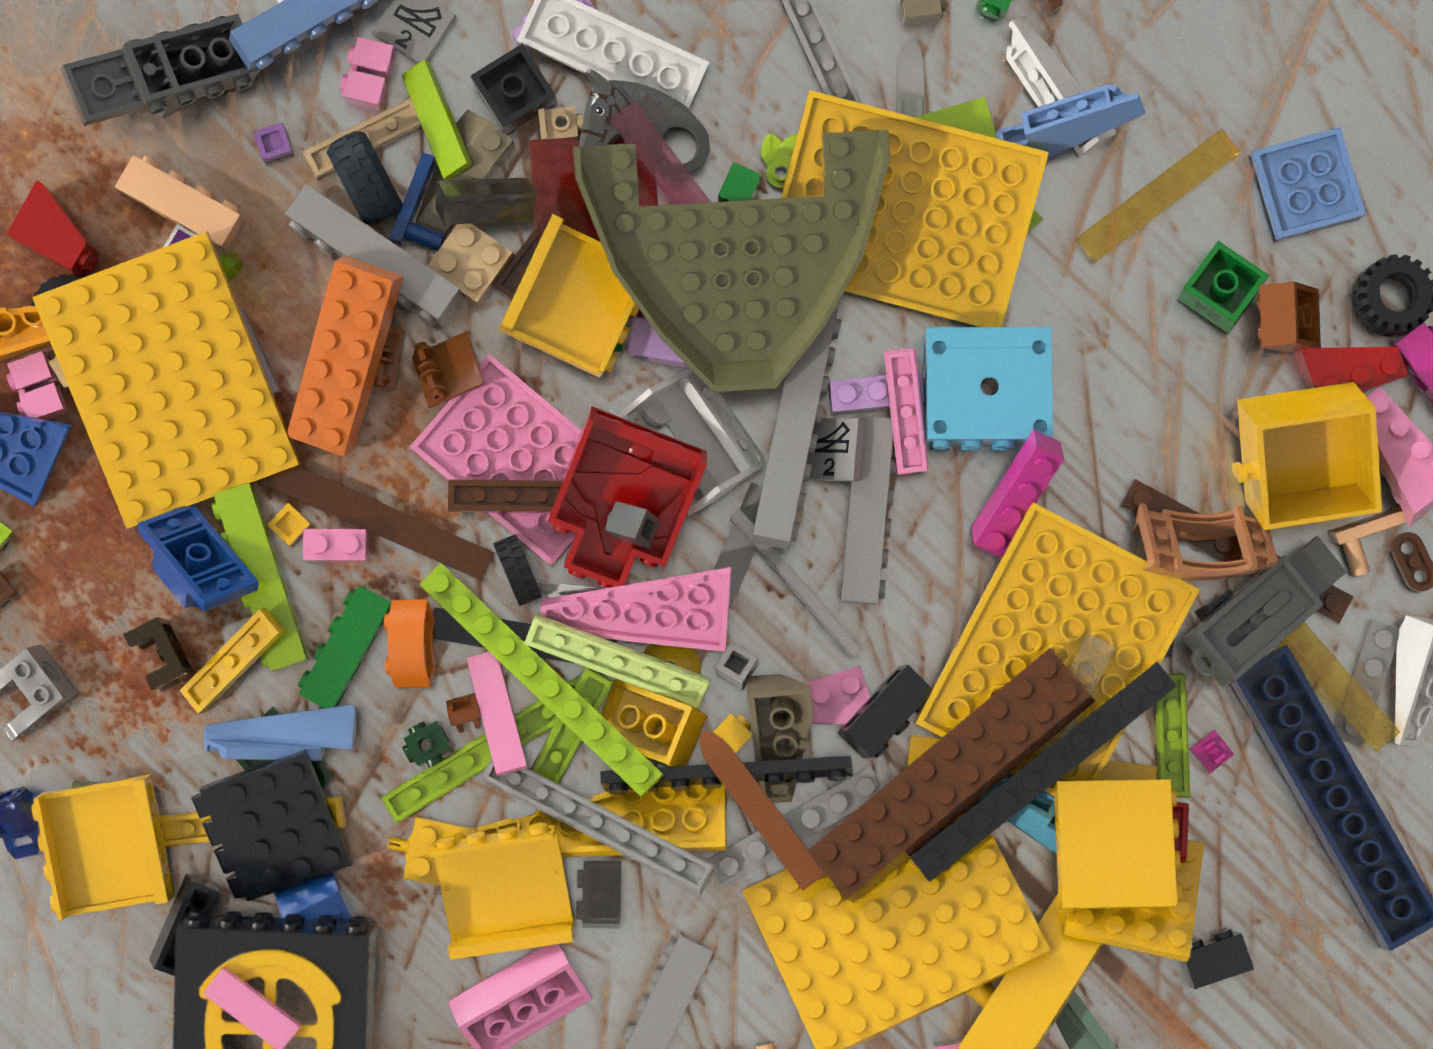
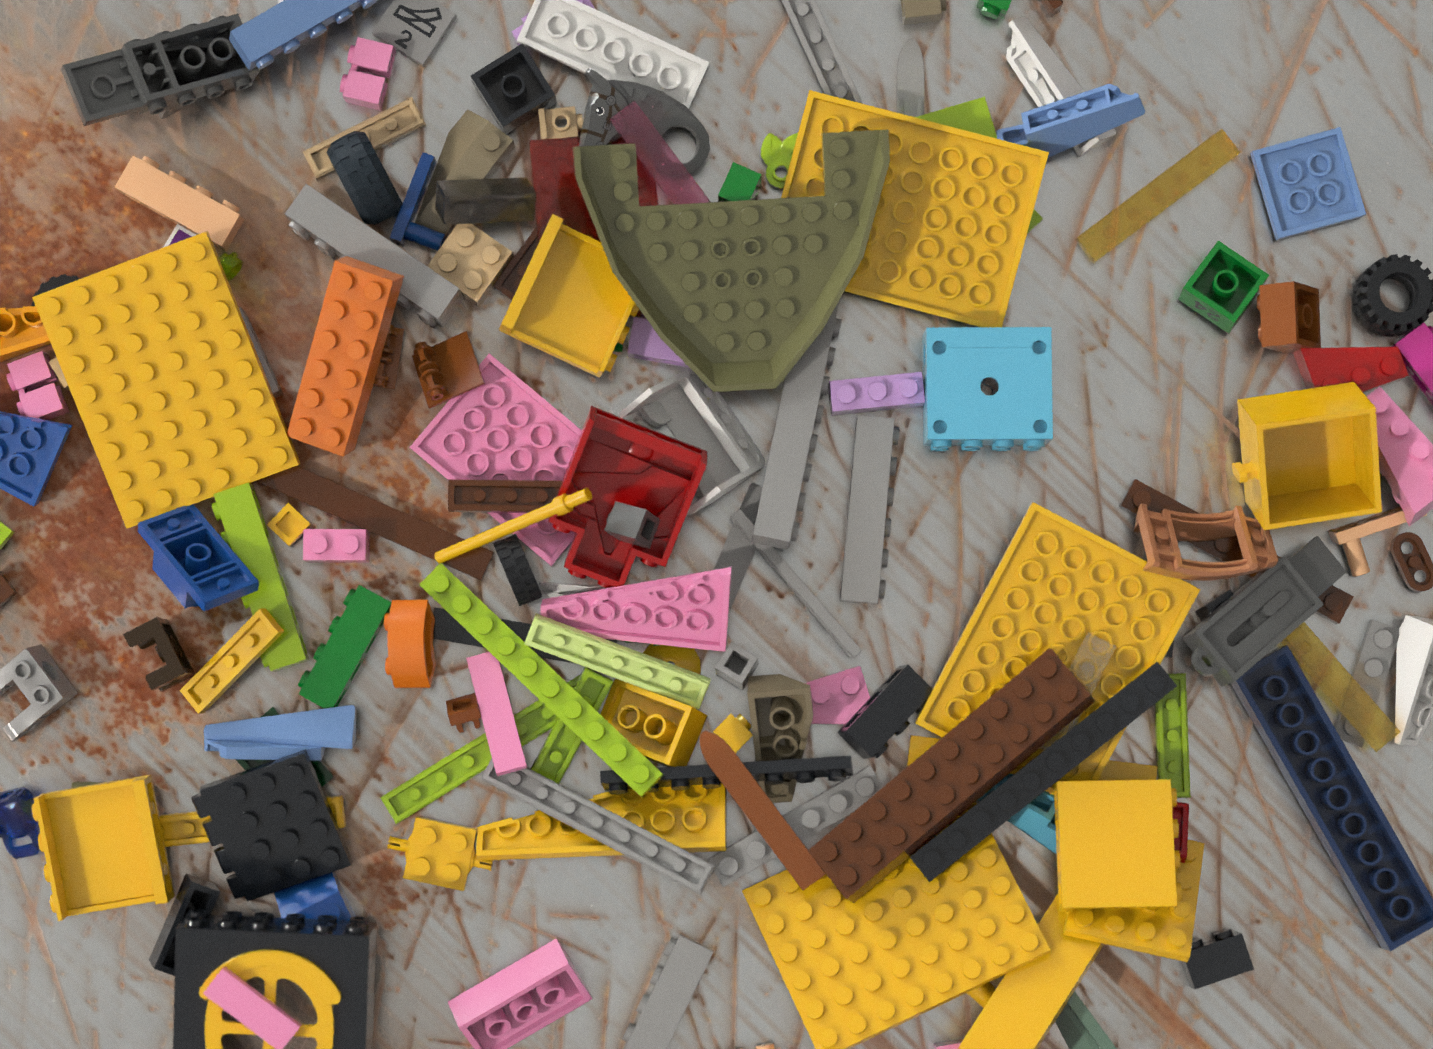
(52, 233): red slope -> none
(273, 142): medium lavender plate -> none
(436, 120): lime tile -> none
(438, 744): dark green brick -> none
(504, 891): yellow panel -> none
(560, 506): none -> yellow bar
(601, 894): clear smoke brick -> none
(837, 450): light grey tile -> none
(906, 410): bright pink tile -> none
(1016, 491): dark pink brick -> none
(1211, 751): dark pink tile -> none

